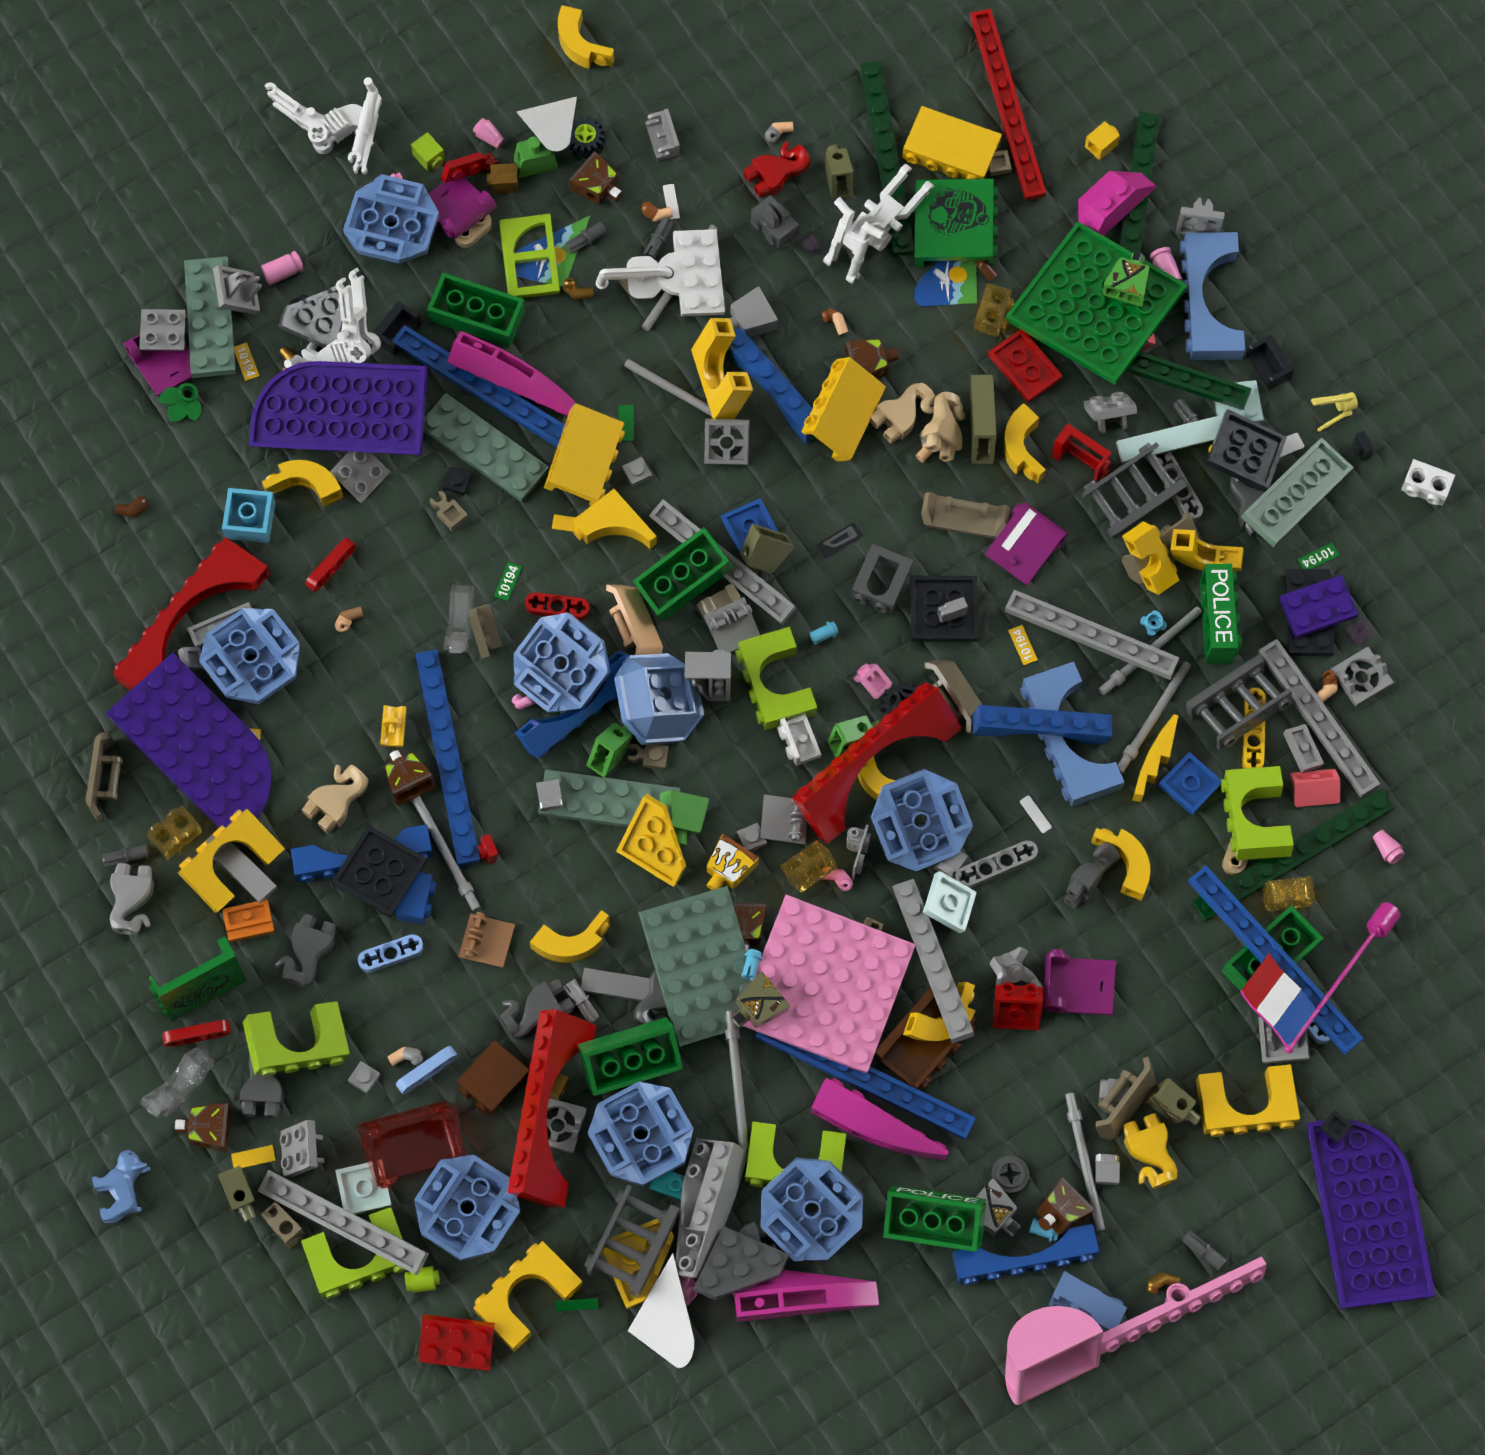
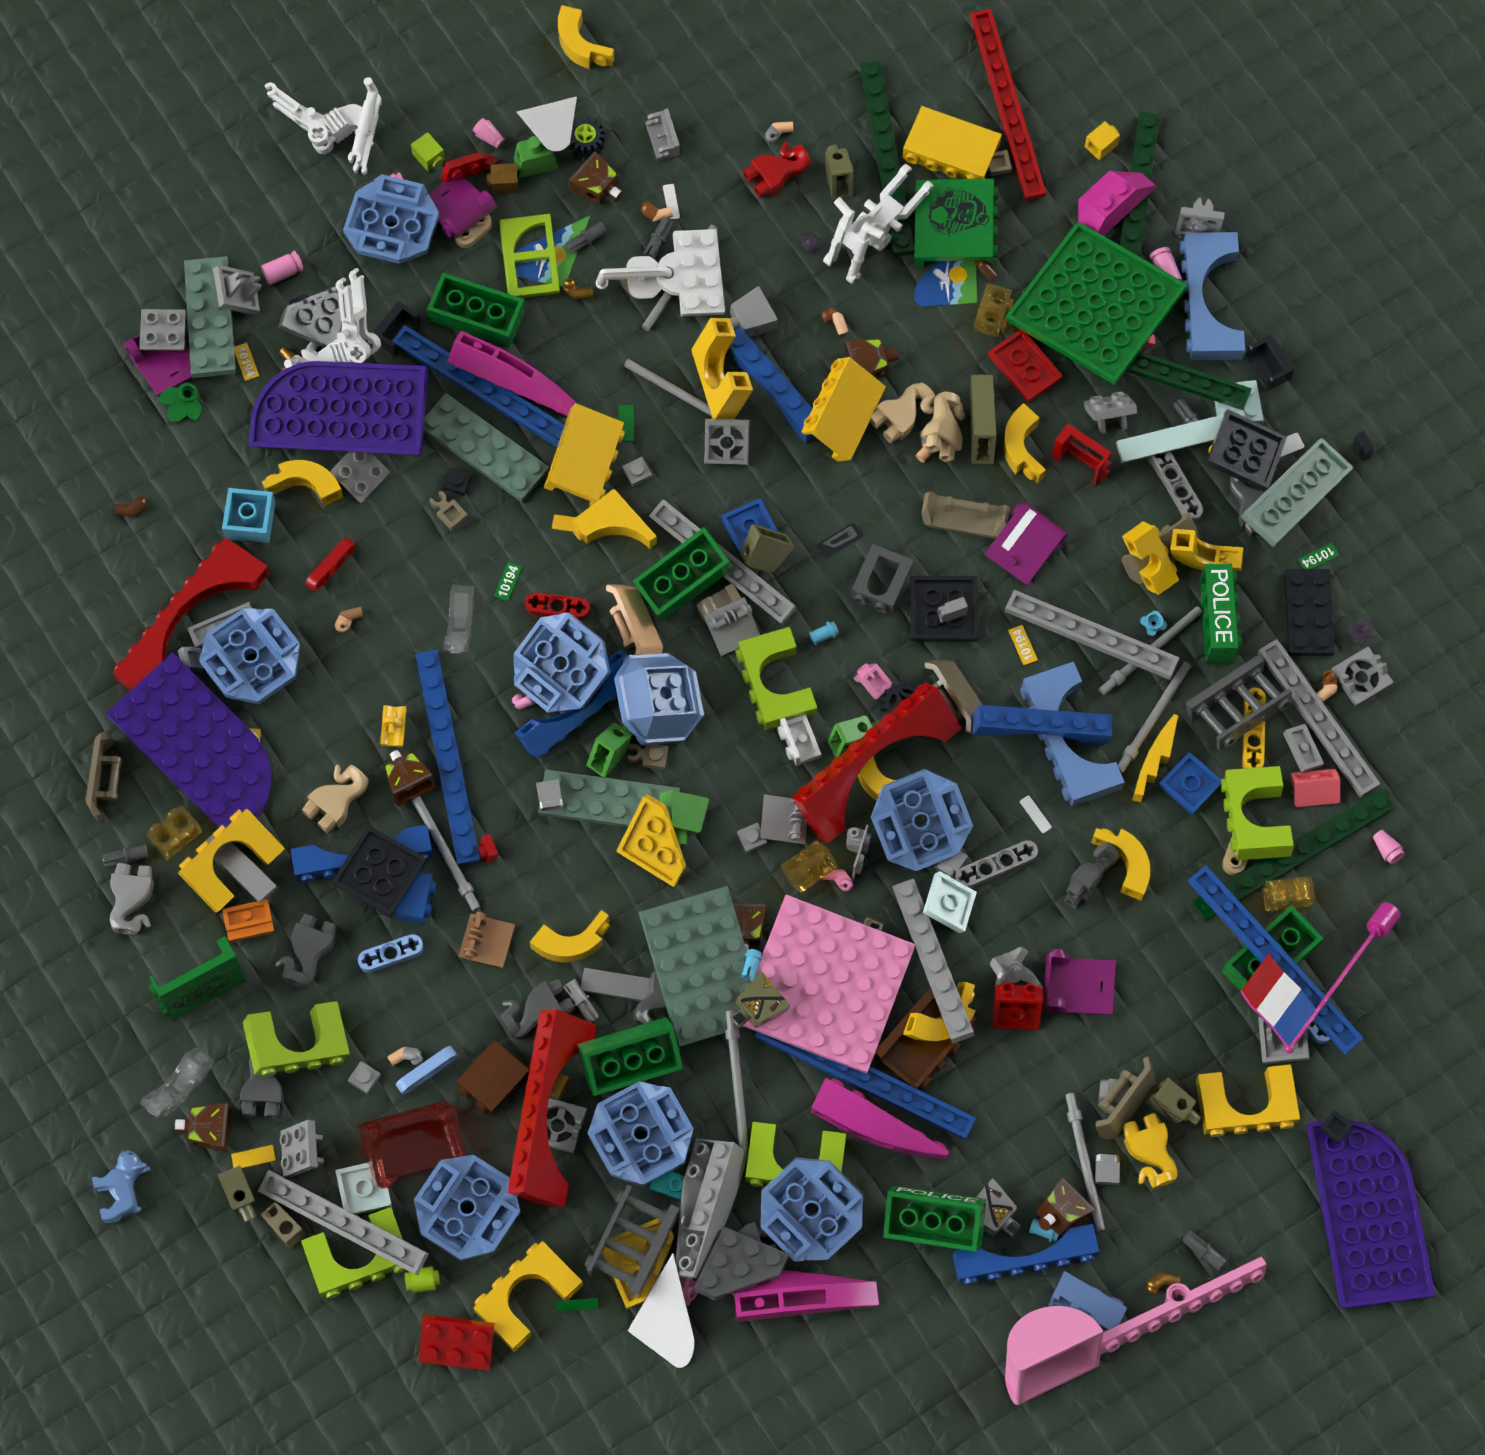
(196, 1033): red beam -> none
(484, 629): dark tan bracket -> none
(710, 673): light grey wedge -> none
(730, 864): torso -> none
(774, 222): dark grey brick -> none
(1017, 1166): dark grey gear -> none
(1128, 280): bright green torso -> none
(1153, 498): dark grey fence -> none
(1318, 606): dark purple plate -> none
(1343, 402): light yellow plant -> none
(1430, 477): white brick -> none

